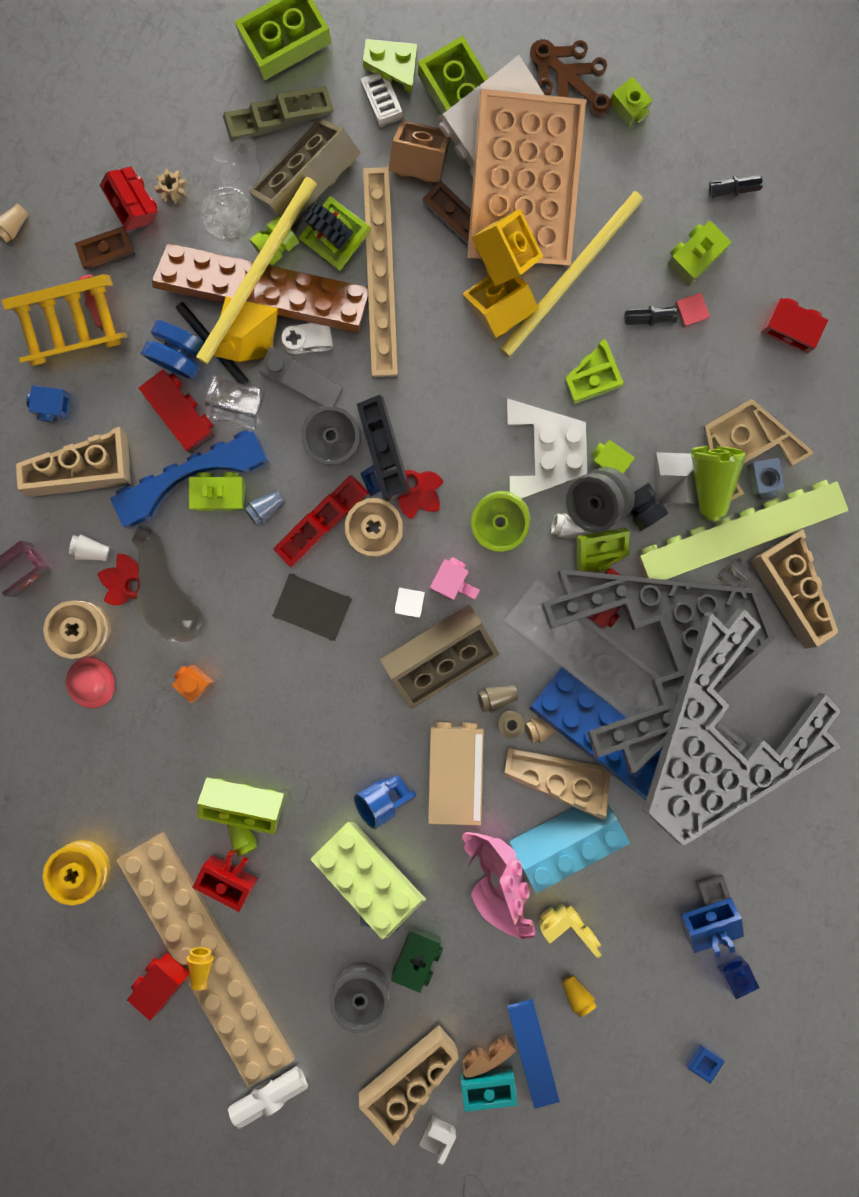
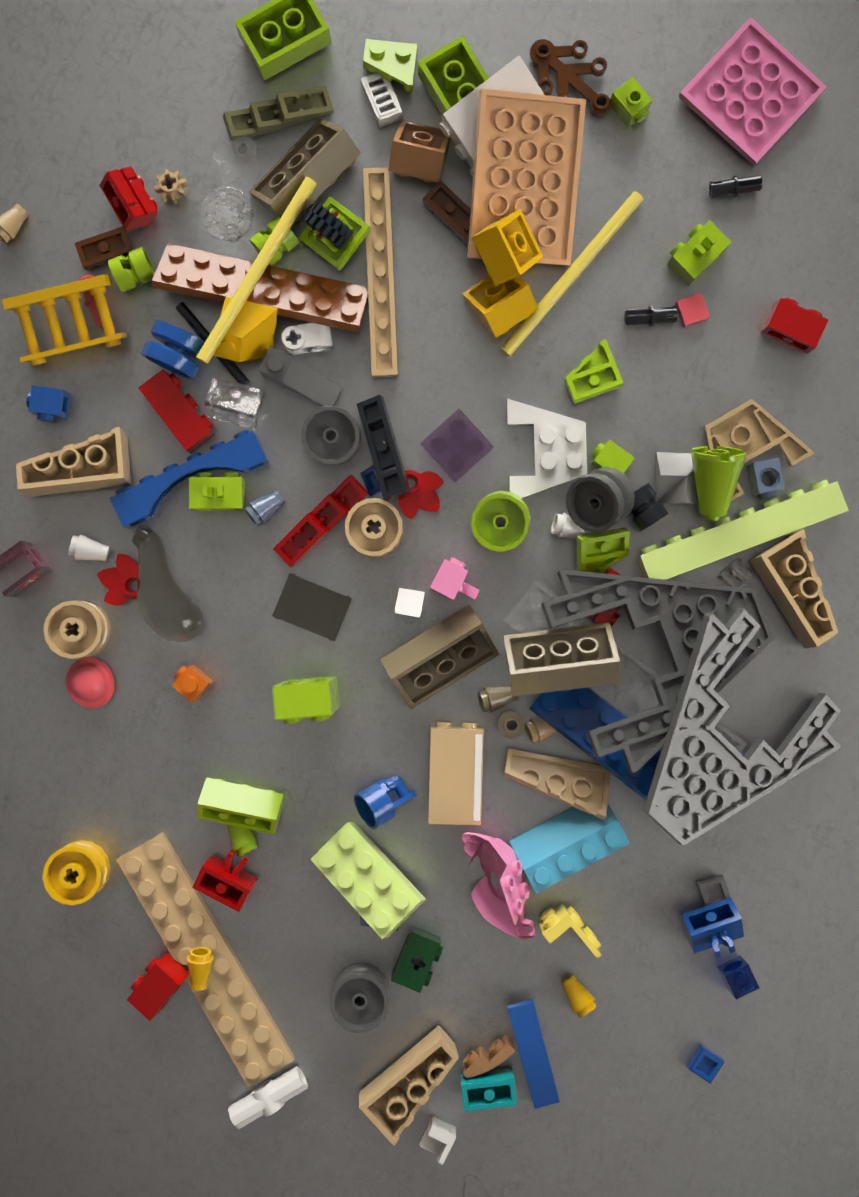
(131, 269): none -> lime wheel
(306, 698): none -> lime brick
(457, 445): none -> clear purple plate
(561, 659): none -> dark tan slope
(752, 91): none -> bright pink plate

